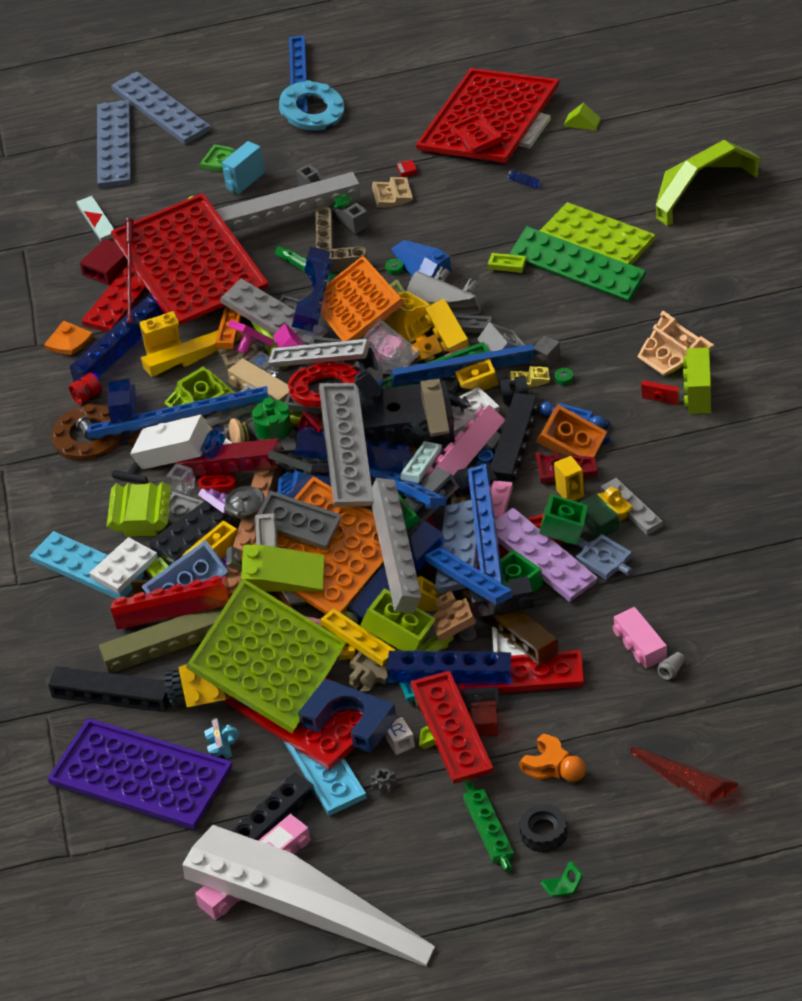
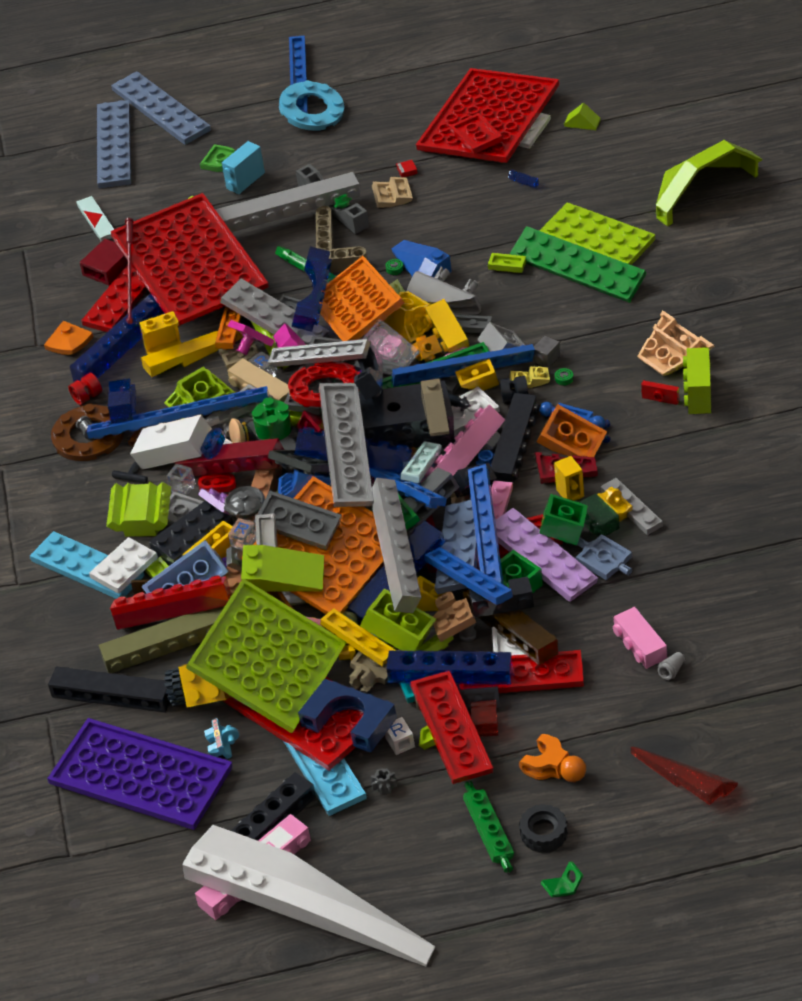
(242, 533): none -> clear brick

